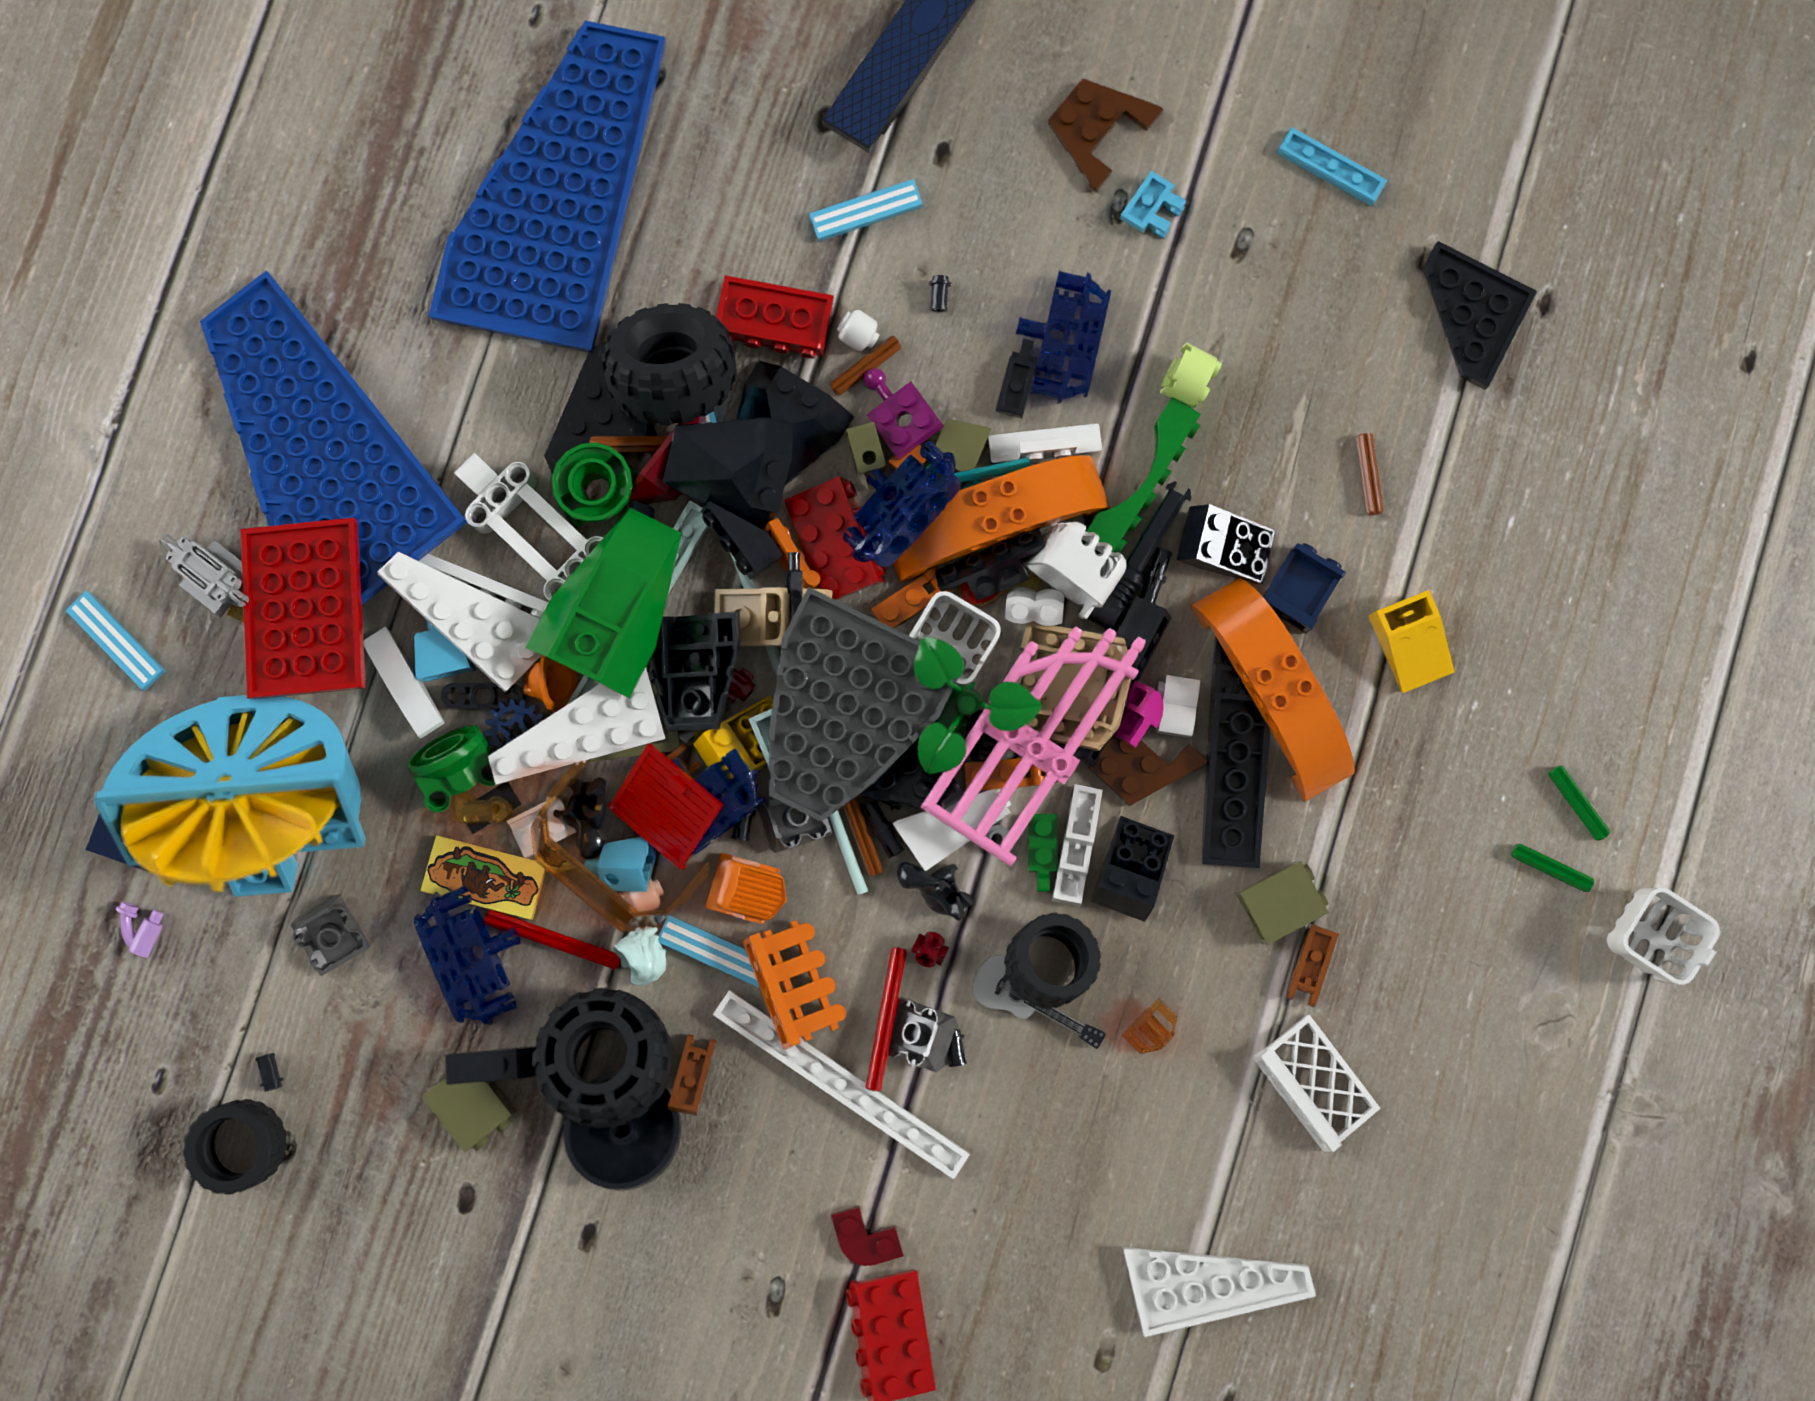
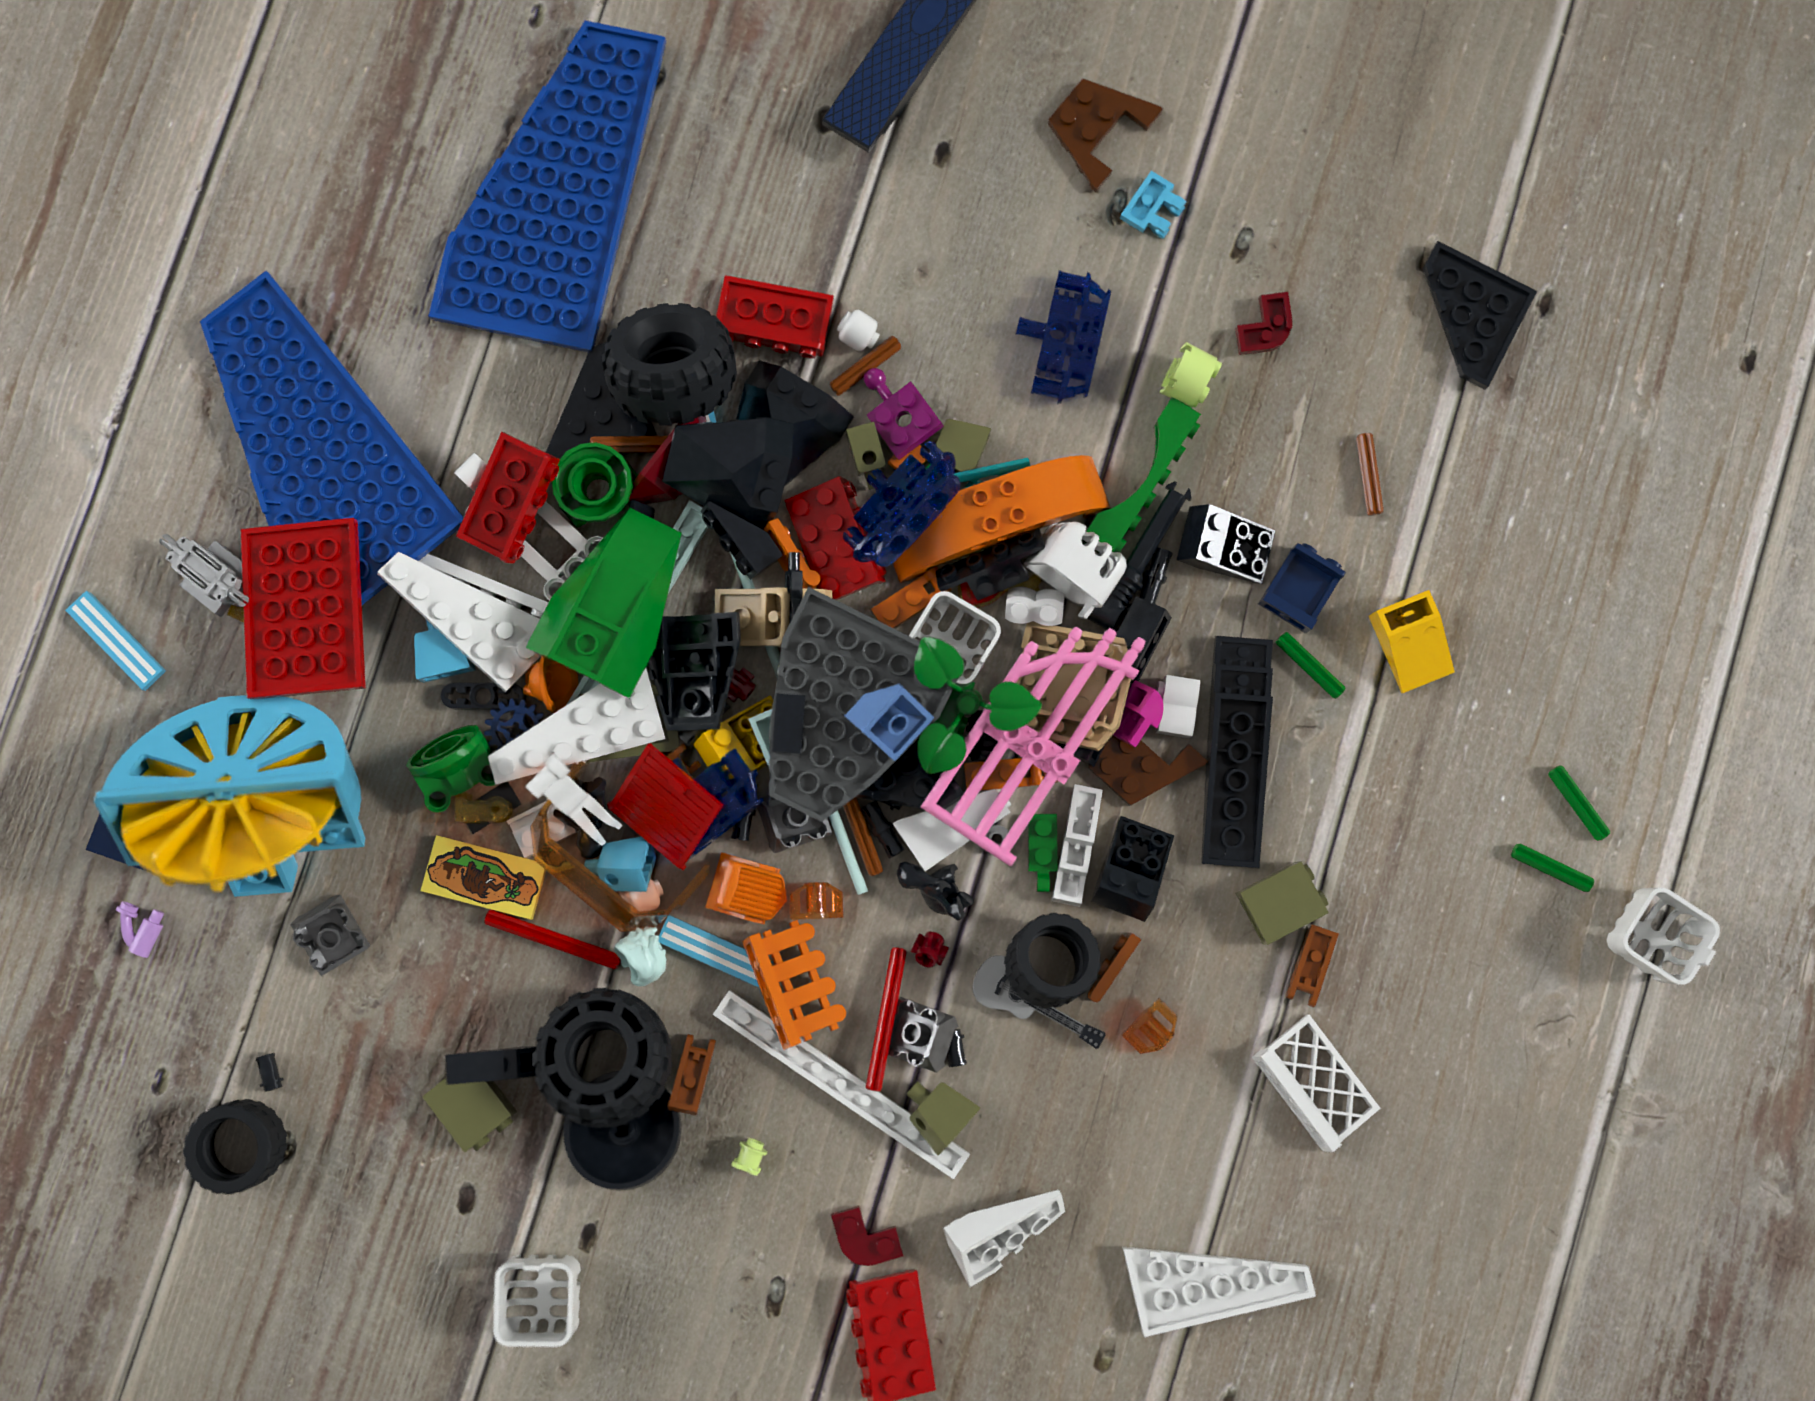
(402, 683): white slope -> none
(451, 963): clear blue piece -> none
(507, 1329): none -> white piece
(508, 498): none -> red bracket
(569, 797): none -> white flag
(750, 1156): none -> yellowish green brick
(788, 723): none -> black sticker
(816, 902): none -> clear orange piece
(866, 210): medium azure tile -> none
(890, 719): none -> medium blue slope
(939, 293): black pin -> none
(940, 1114): none -> olive torso
(992, 1233): none -> white wedge
(1017, 381): black hinge -> none
(1045, 443): white bracket -> none
(1110, 968): none -> dark orange hinge
(1272, 330): none -> dark red plate
(1279, 685): orange slope -> none
(1310, 665): none -> green axle
(1331, 166): medium azure tile -> none

